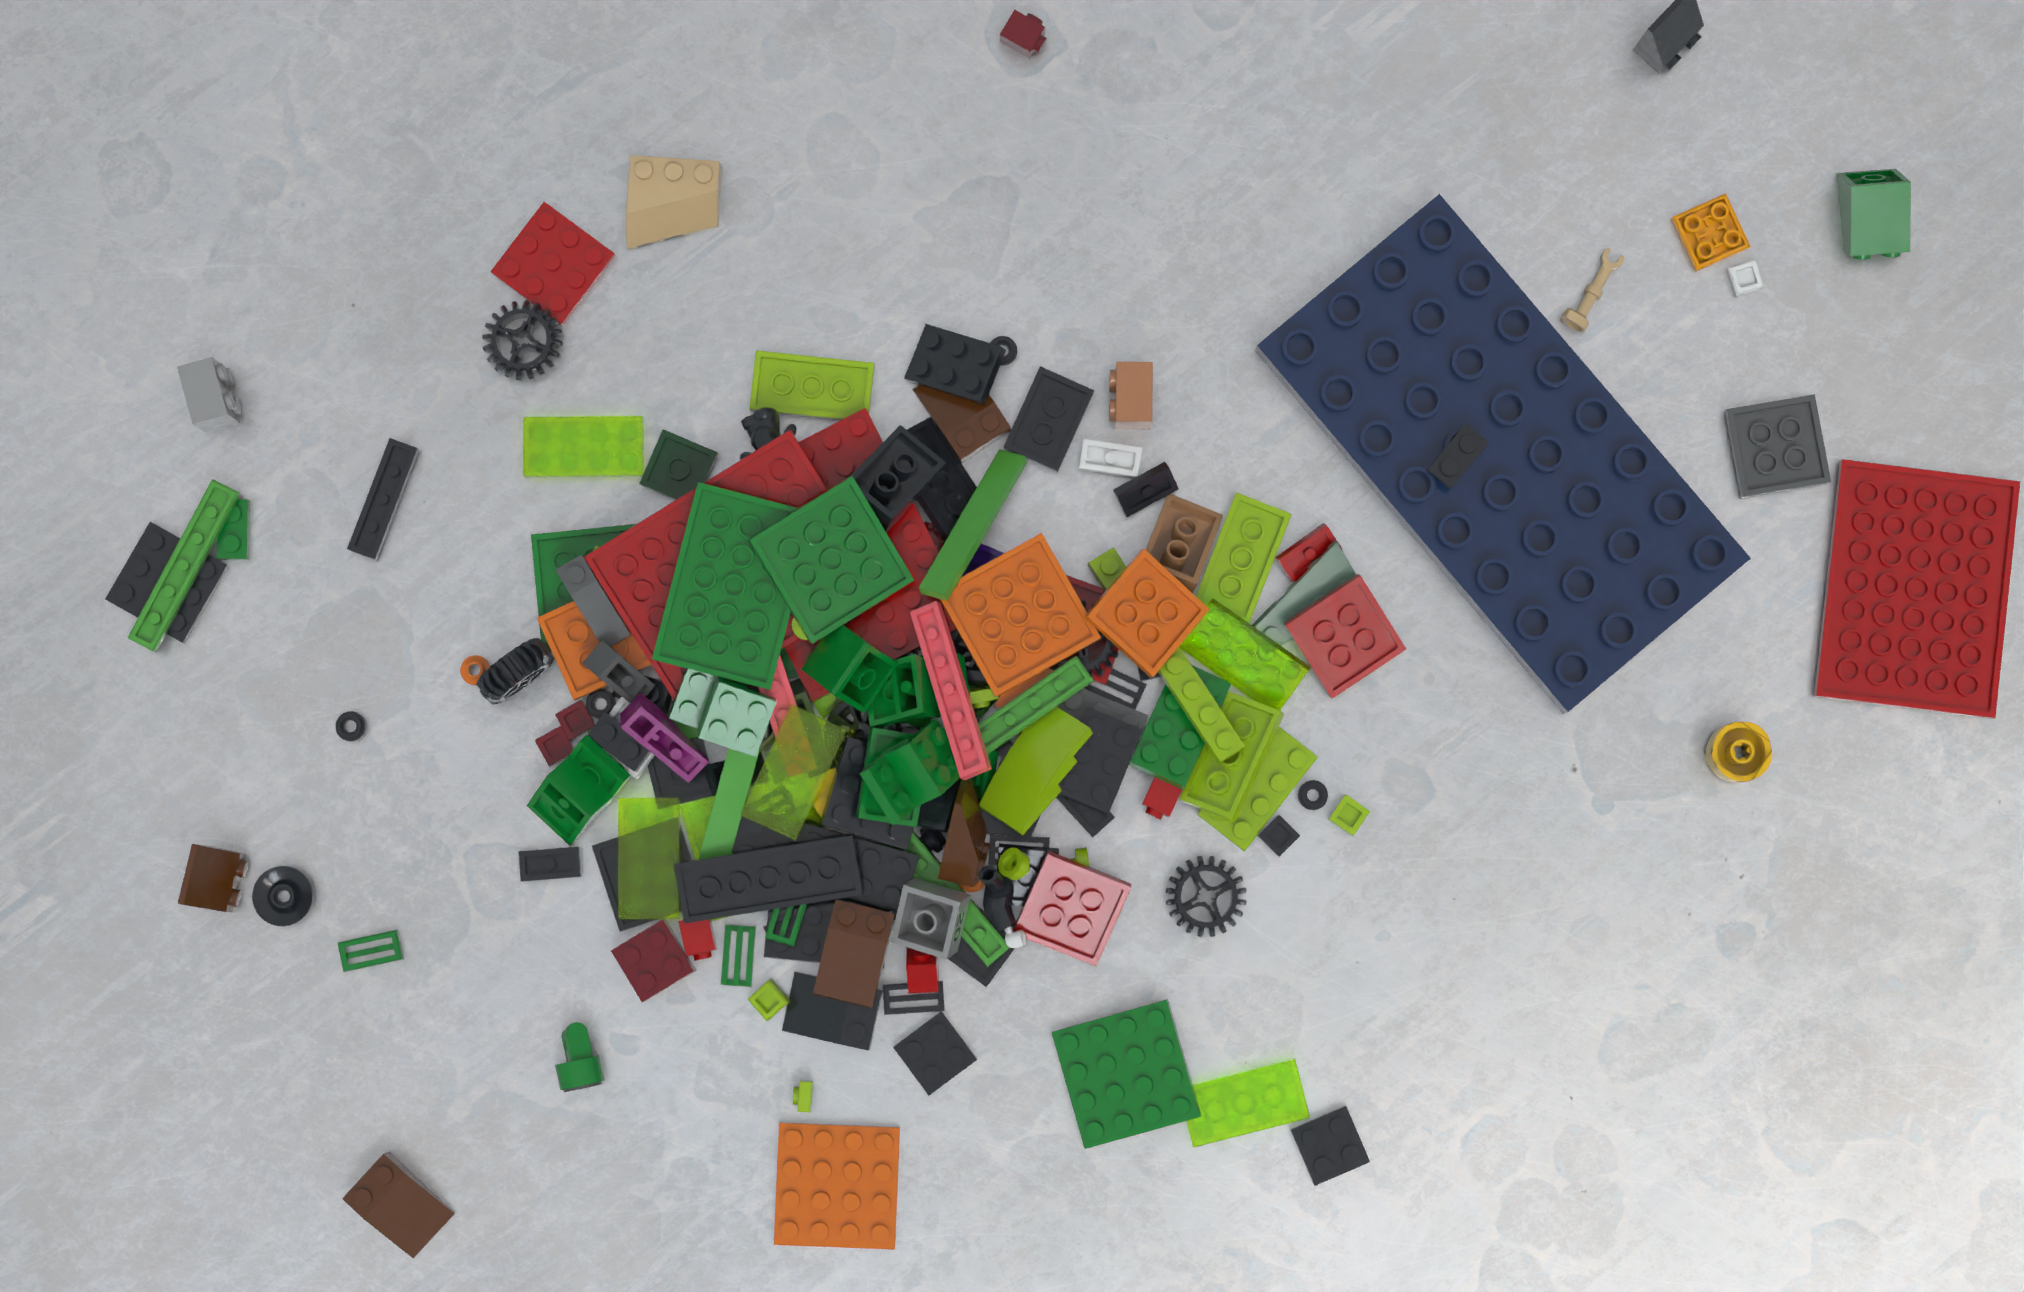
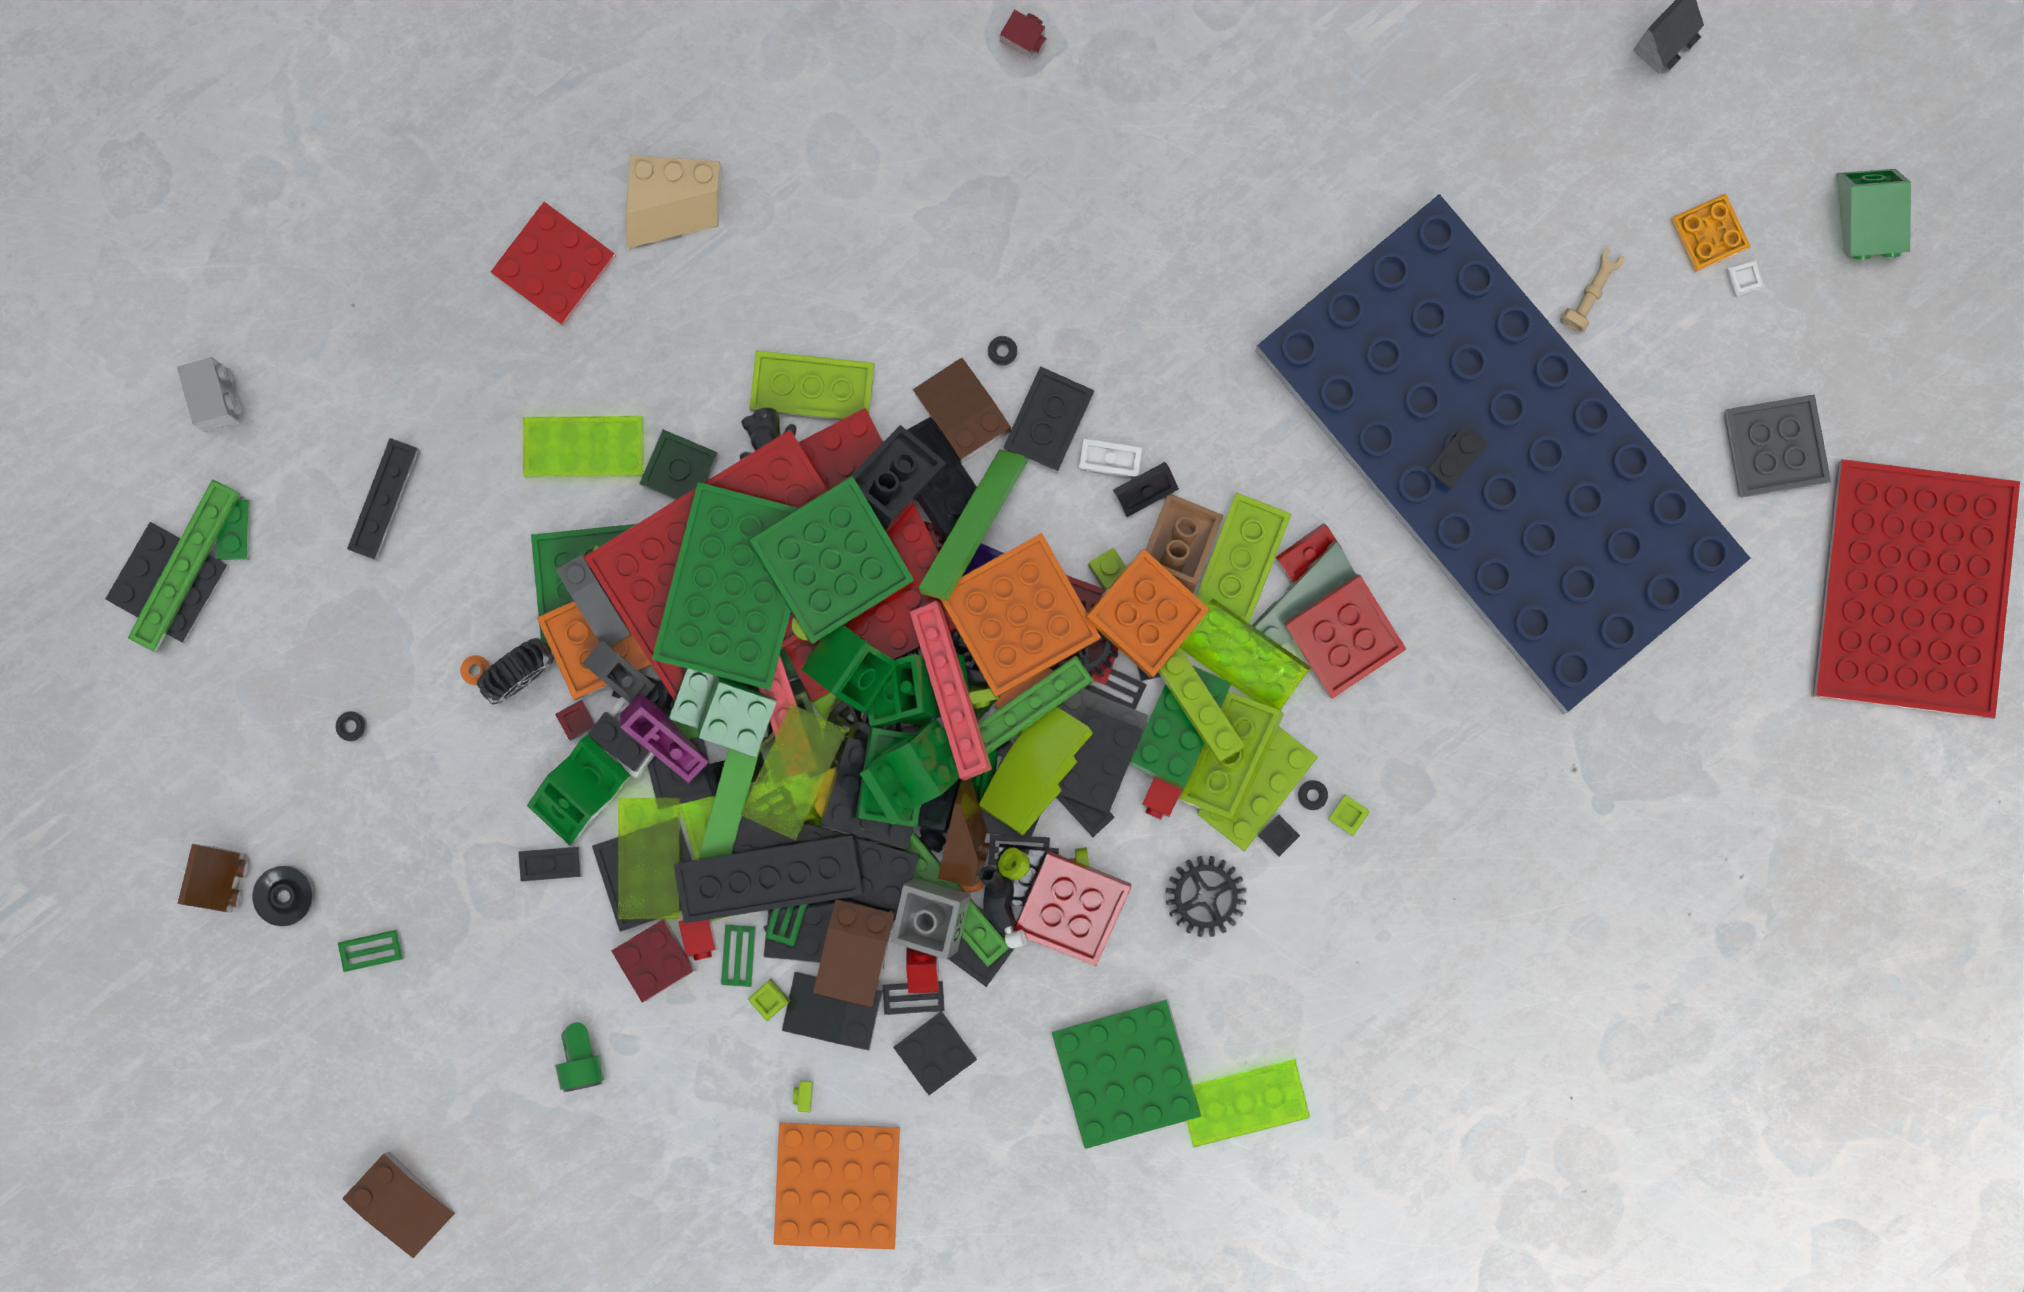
(499, 330): black gear -> none
(554, 746): dark red plate -> none
(592, 699): black plate -> none
(955, 364): black plate -> none
(1133, 395): nougat brick -> none
(1330, 1145): black plate -> none
(1755, 748): yellow brick -> none

